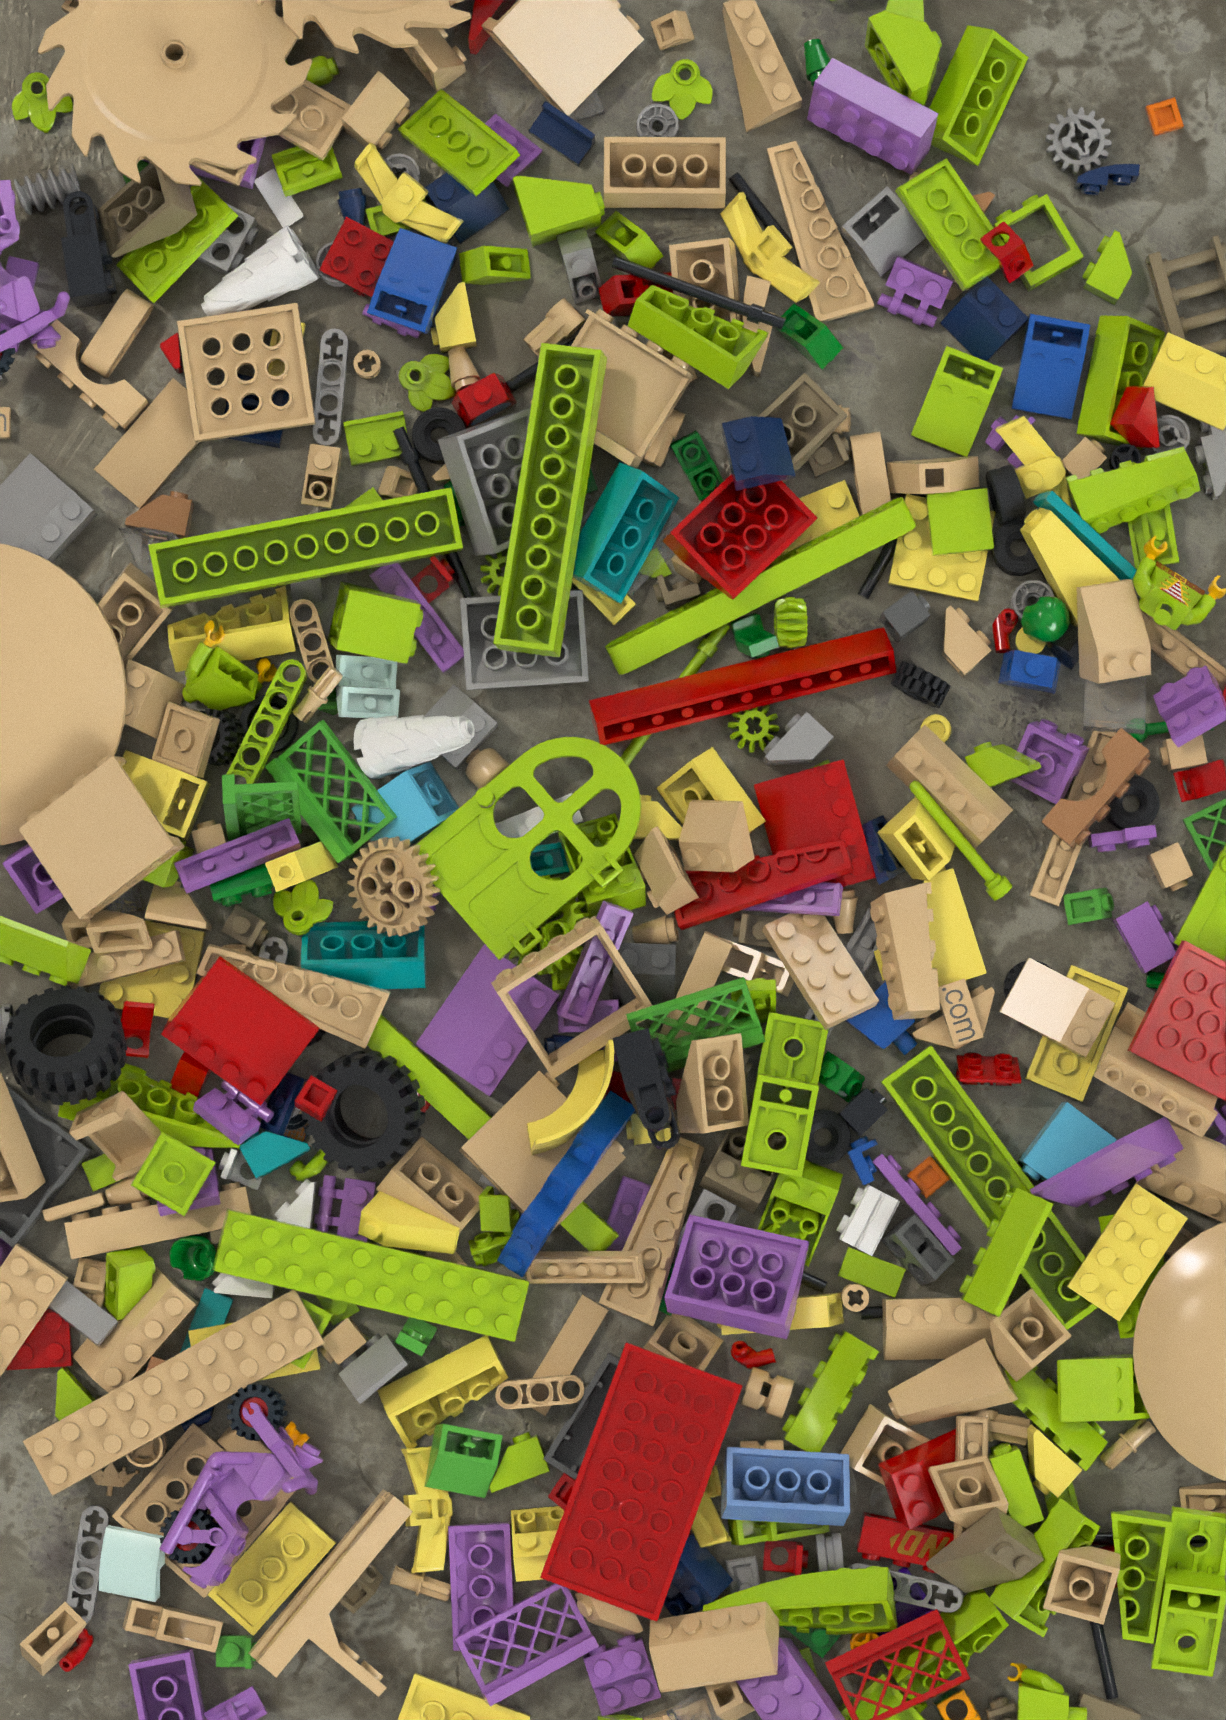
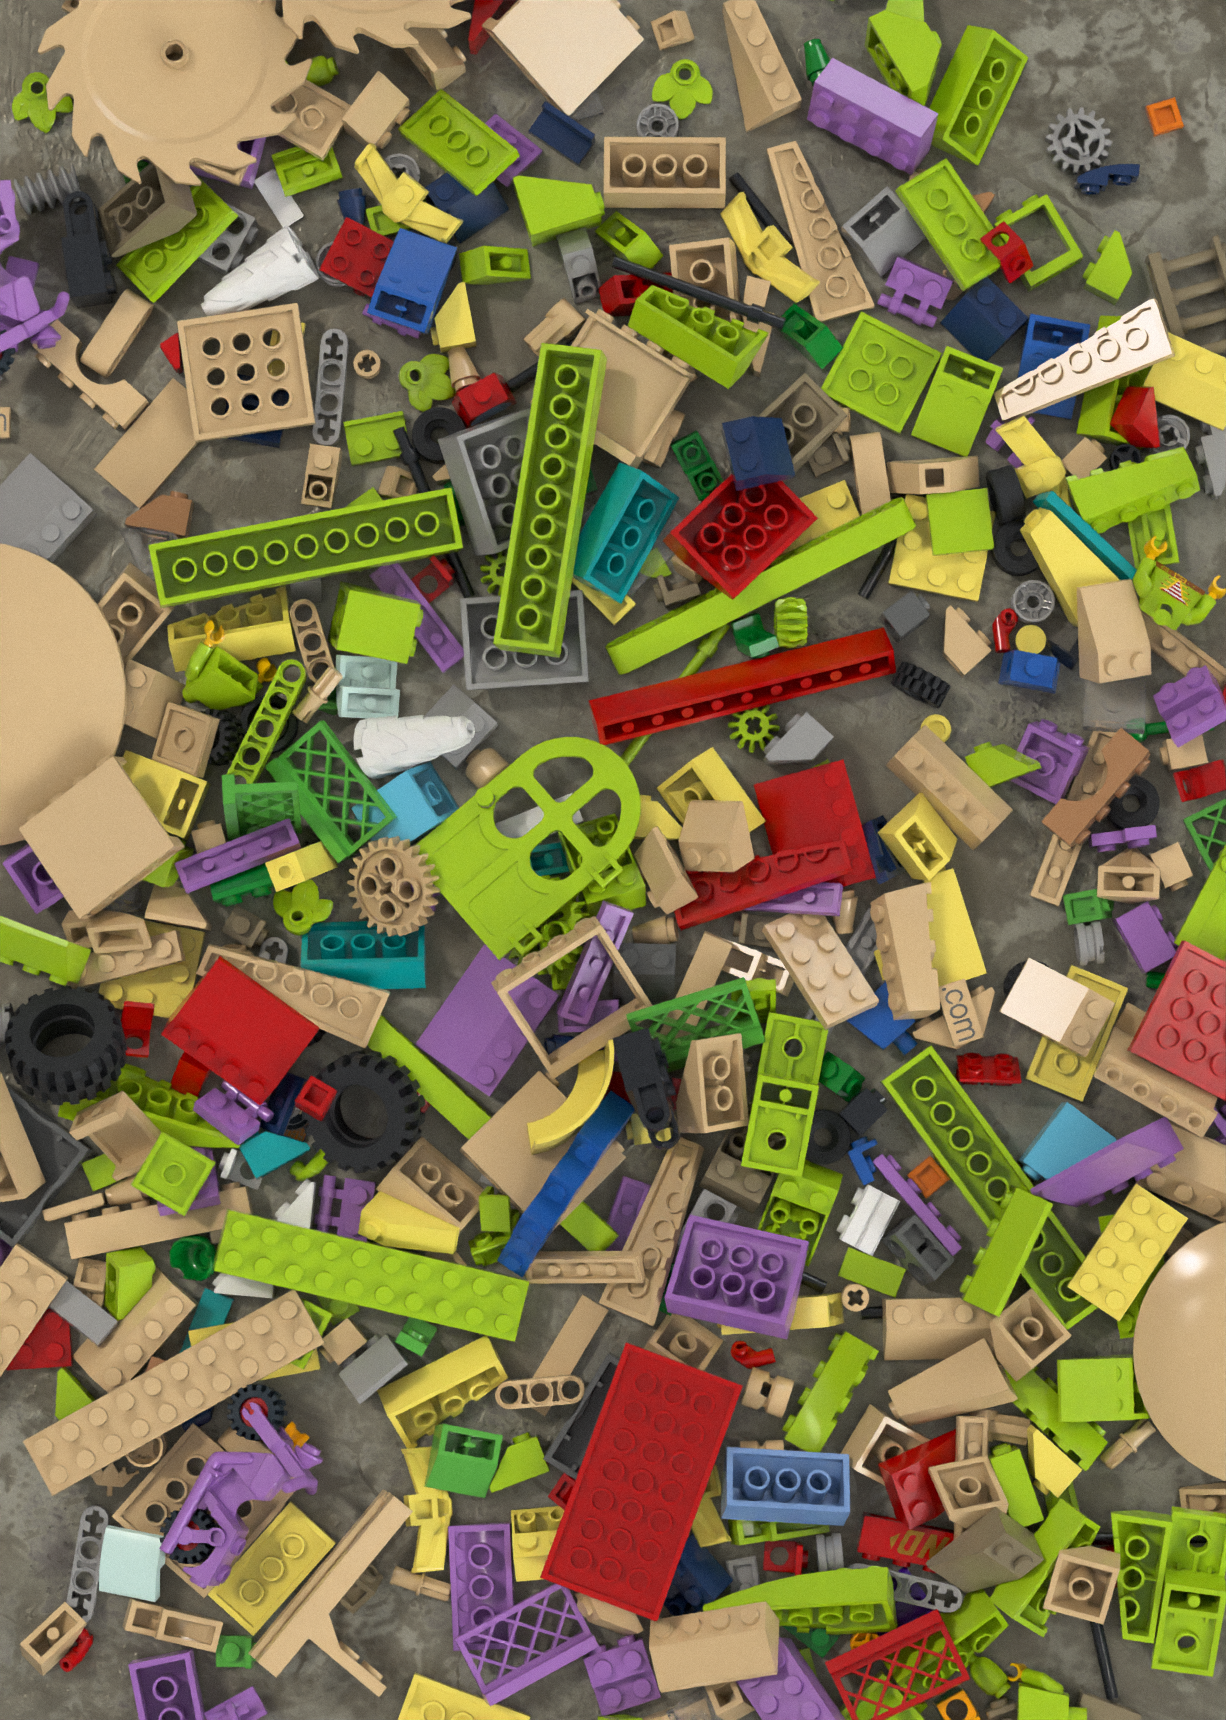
(880, 373): none -> lime plate
(988, 1676): none -> lime plant
(996, 884): lime piece -> none
(1046, 619): green hair -> none
(1089, 943): none -> light grey wheel
(1111, 353): none -> wing
(1129, 878): none -> tan slope

